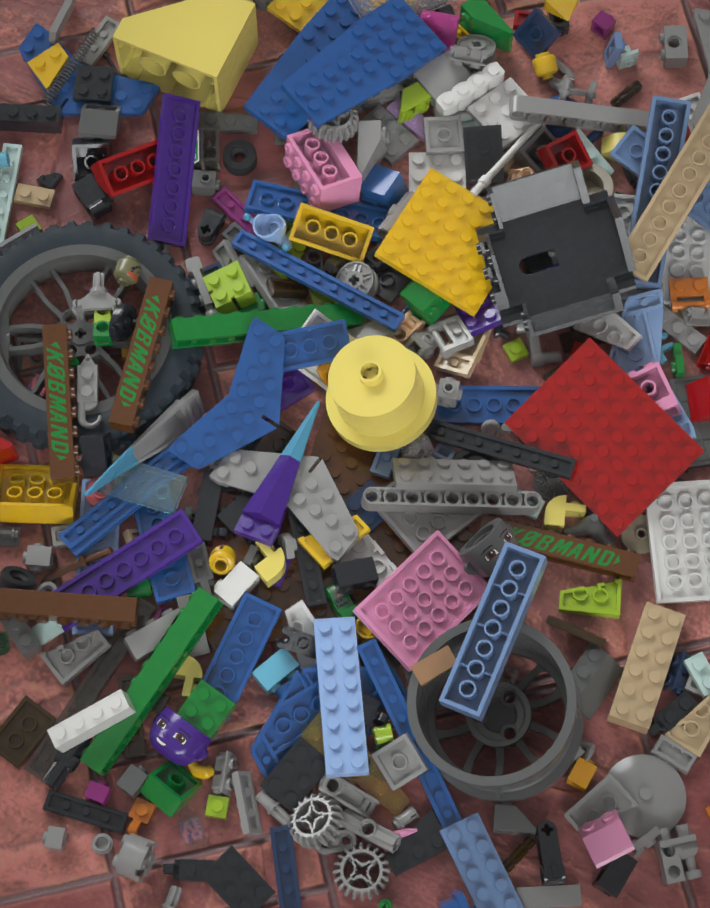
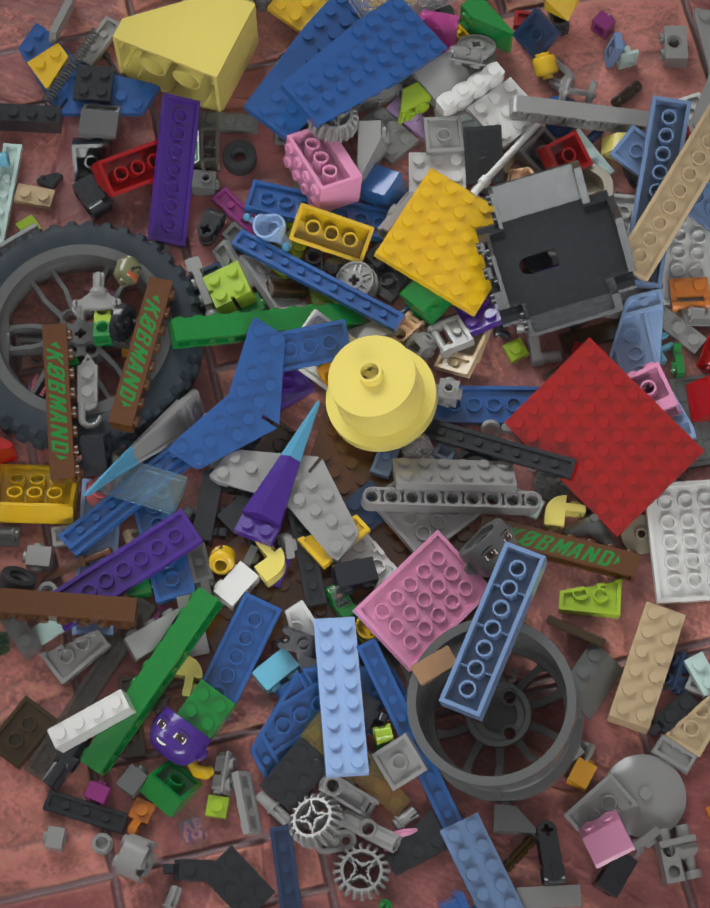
(611, 330): white wing -> none

